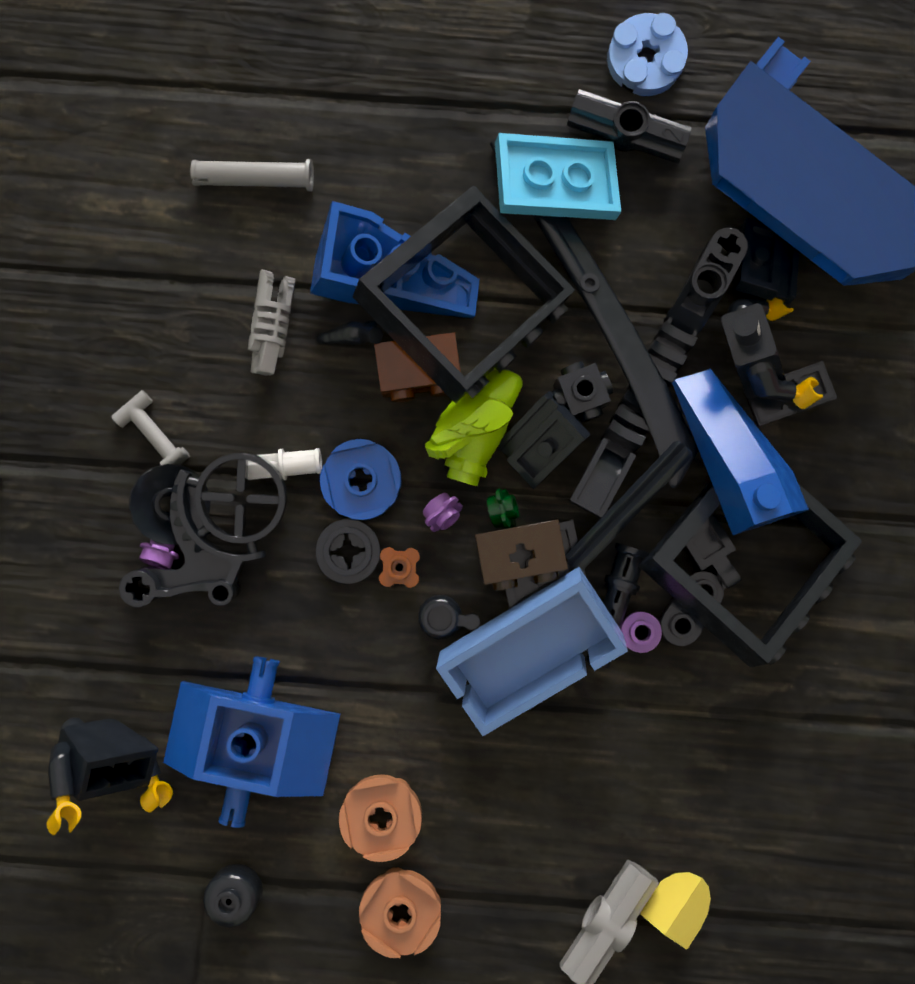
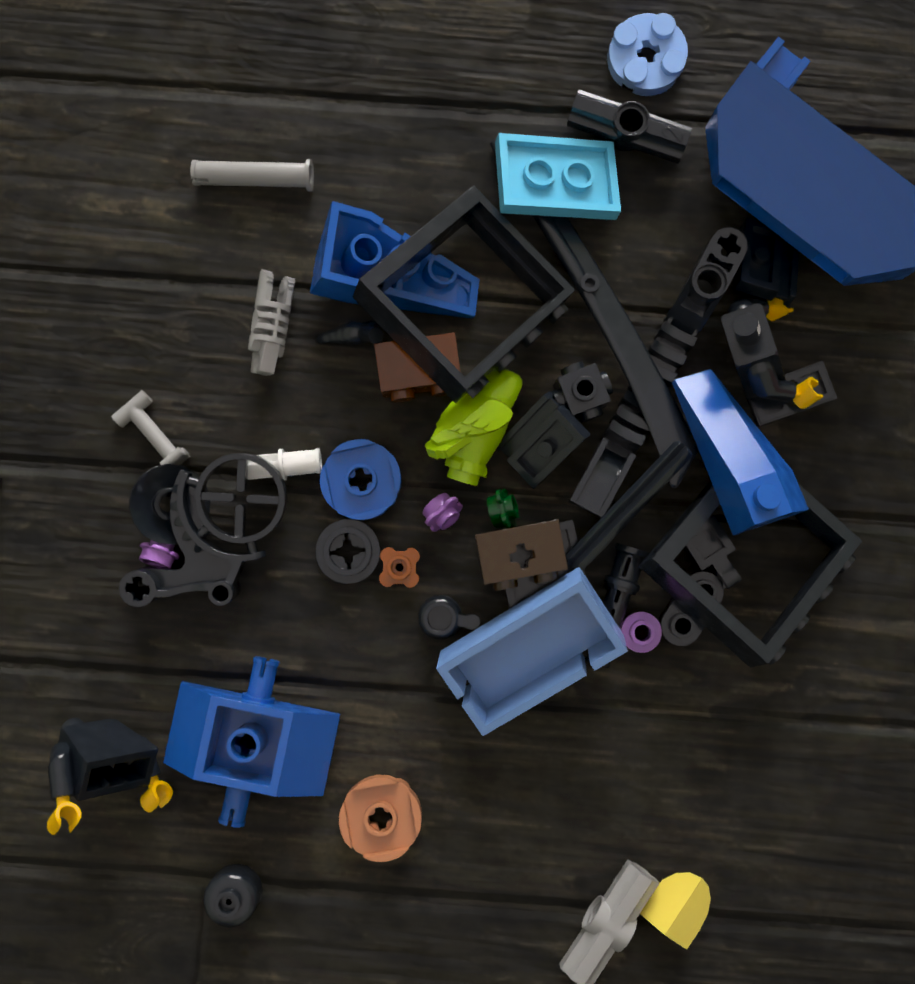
(404, 937): nougat plate -> none

